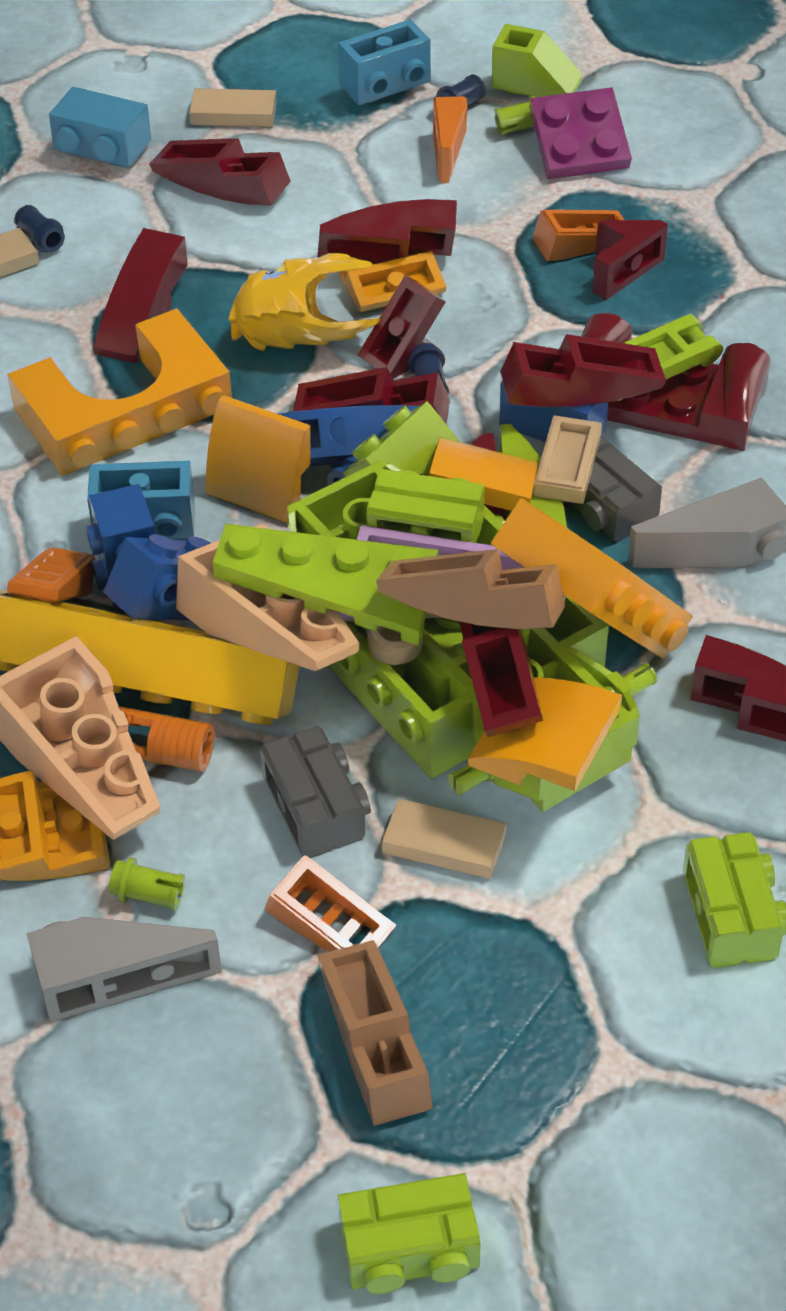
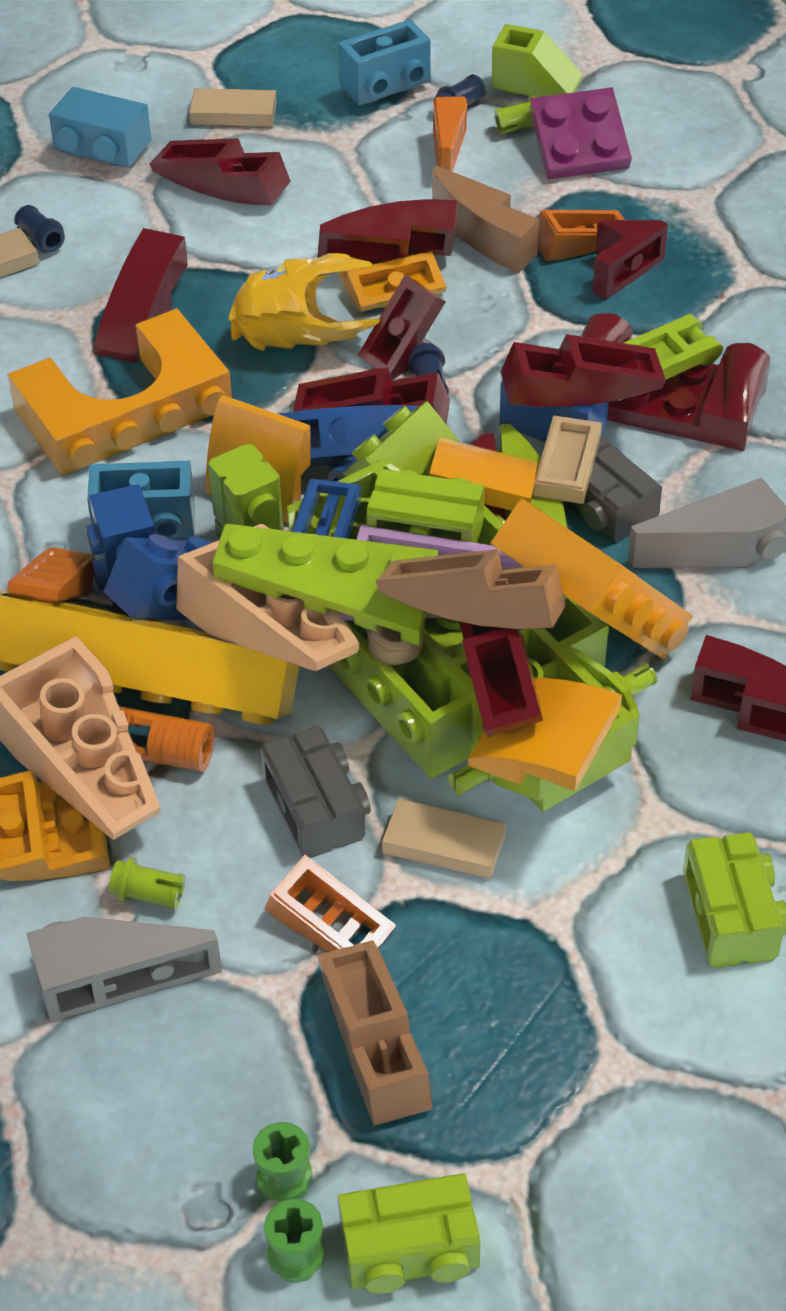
(245, 490): none -> lime brick
(288, 1144): none -> bright green bush
(294, 1220): none -> bright green bush
(334, 492): none -> blue tile
(487, 220): none -> medium nougat slope

